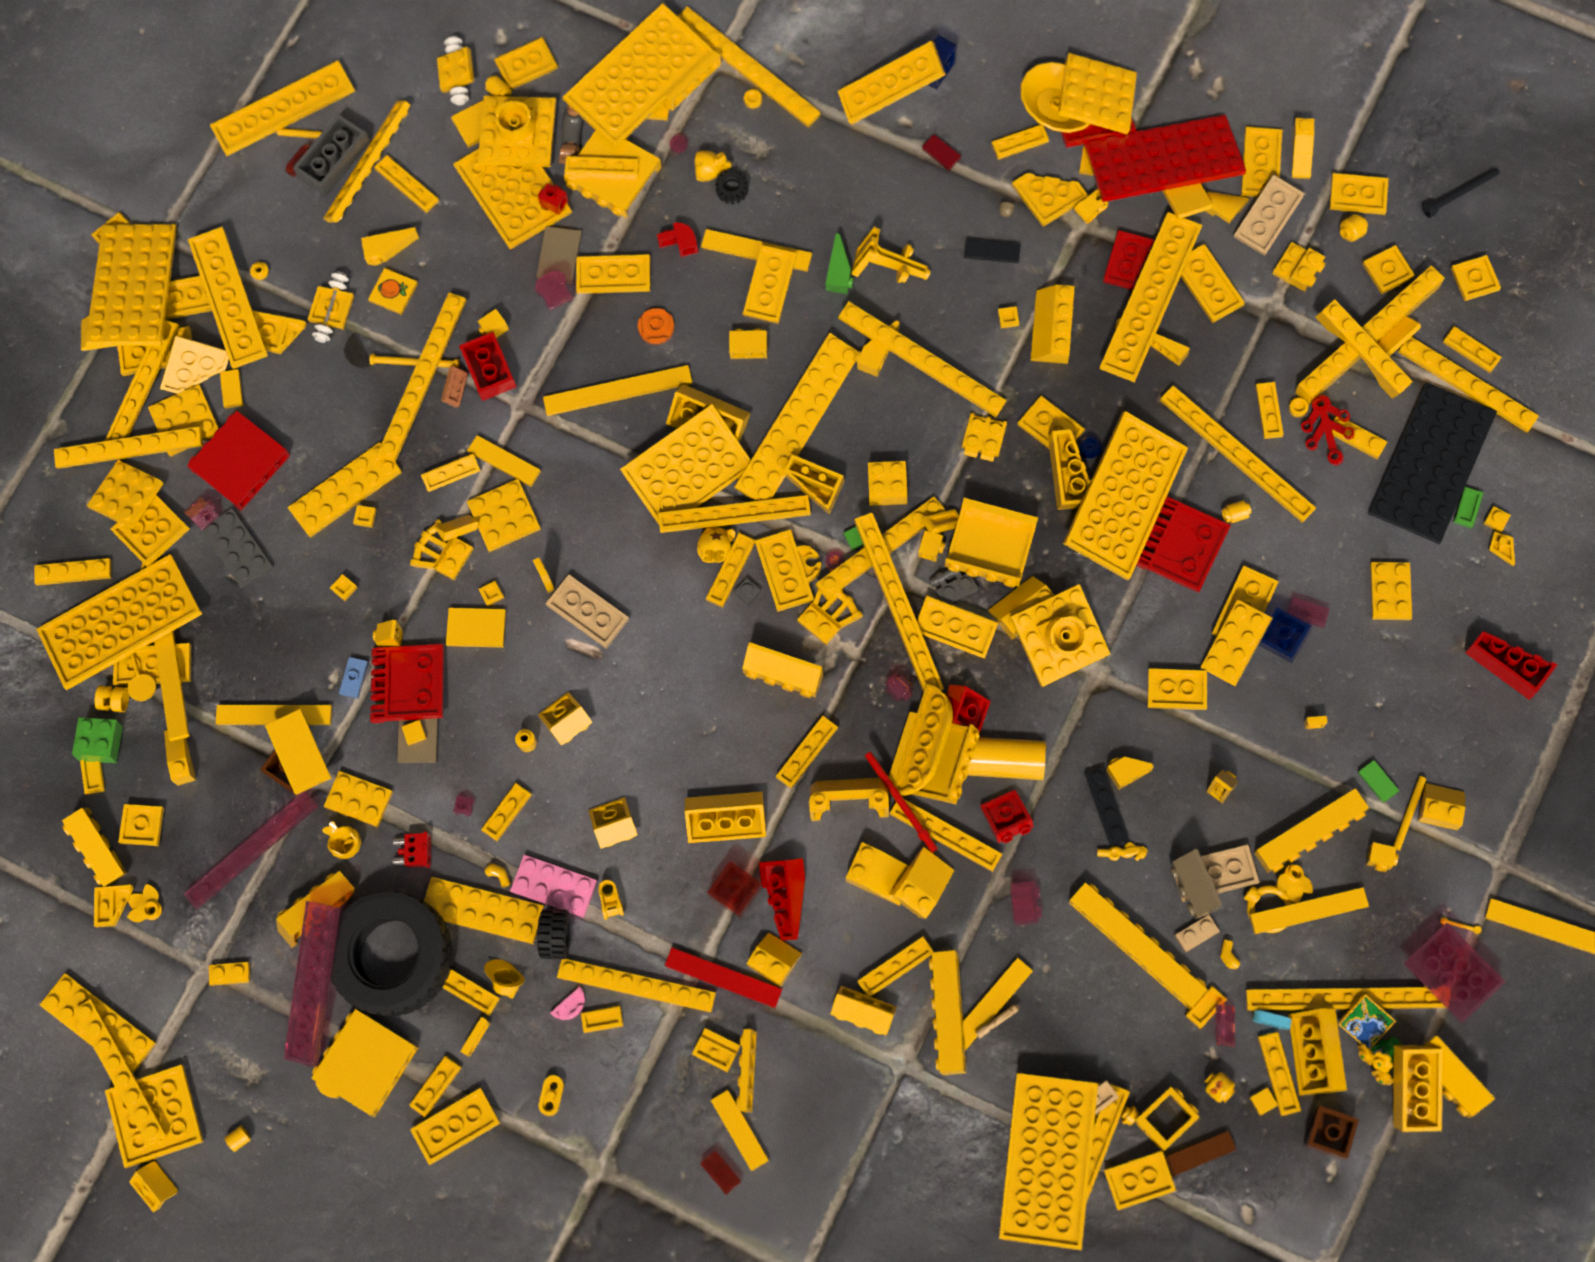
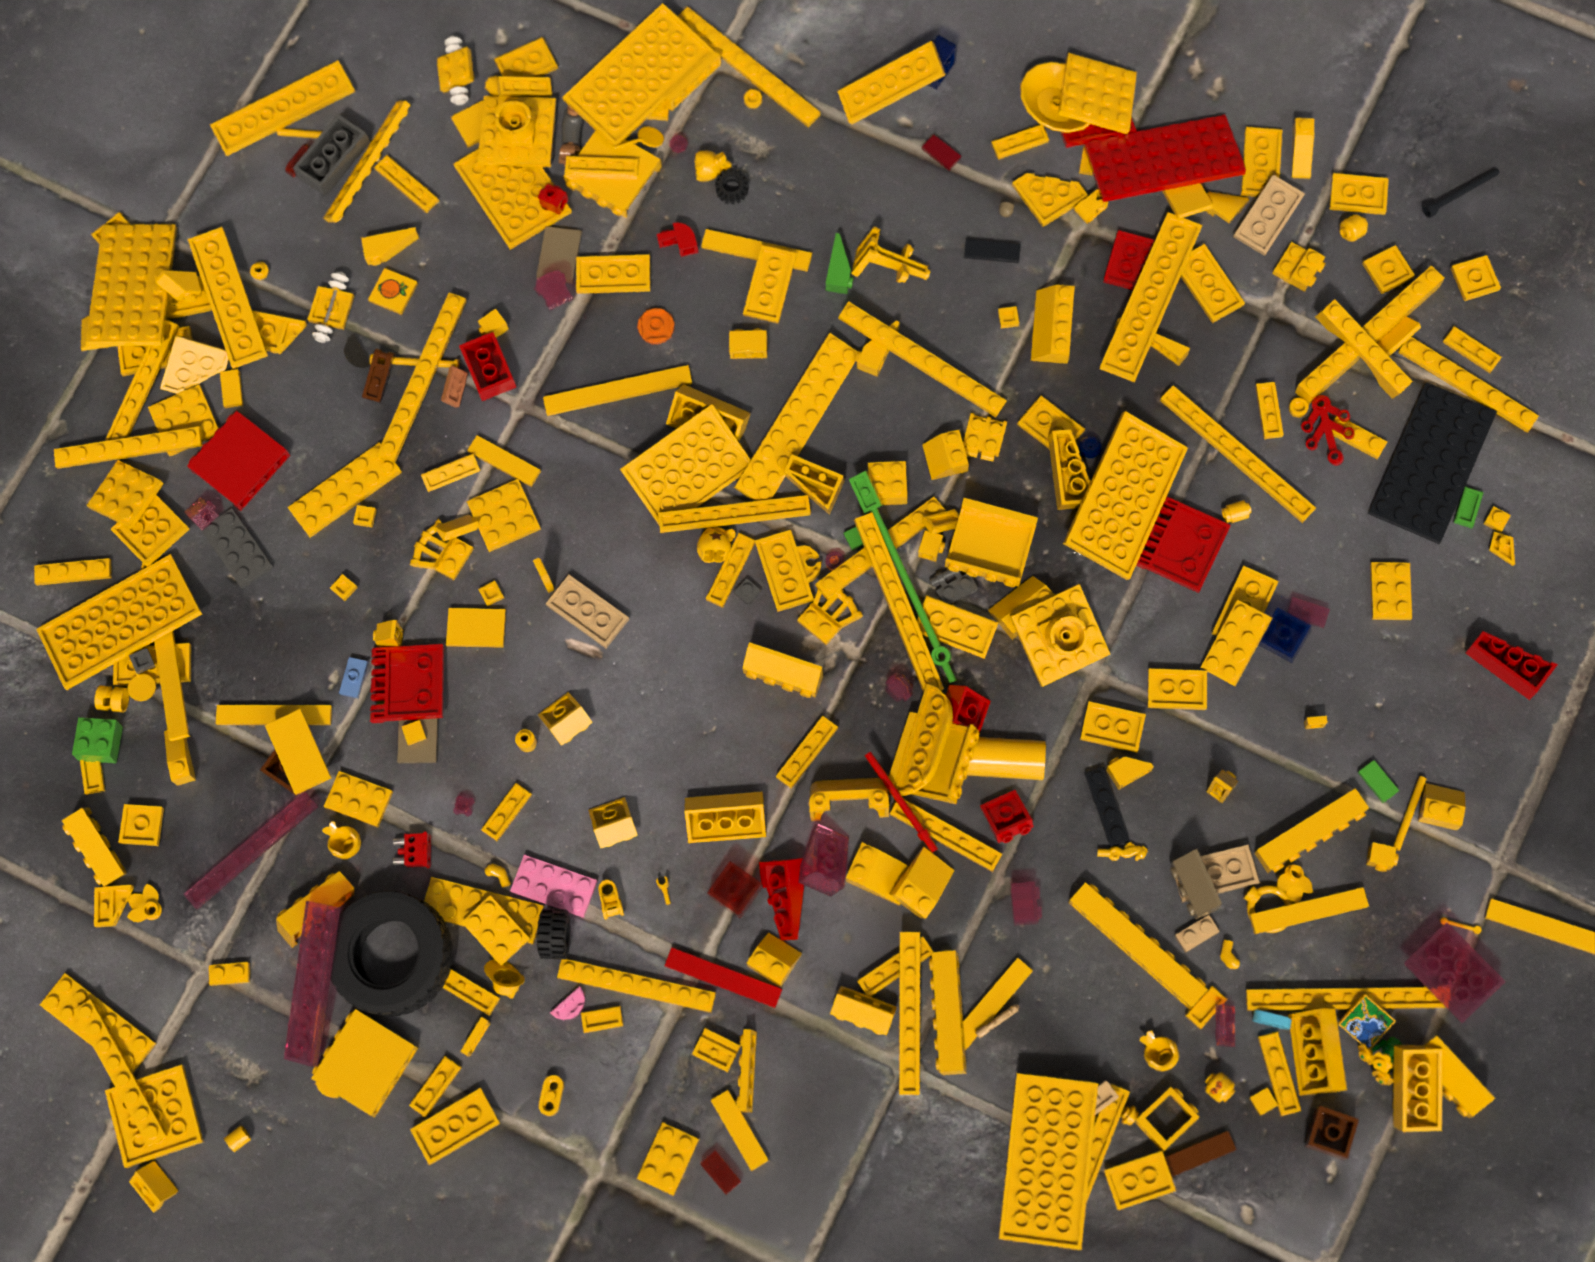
(142, 661): none -> dark grey plate
(179, 284): none -> yellow slope
(378, 376): none -> reddish brown plate
(496, 930): none -> yellow plate
(524, 86): none -> yellow plate
(646, 135): none -> yellow piece
(664, 890): none -> yellow hand
(668, 1159): none -> yellow plate
(824, 861): none -> clear pink slope
(870, 502): none -> bright green bar
(909, 1013): none -> yellow plate
(945, 455): none -> yellow slope
(1113, 727): none -> yellow plate
(1160, 1052): none -> yellow hat

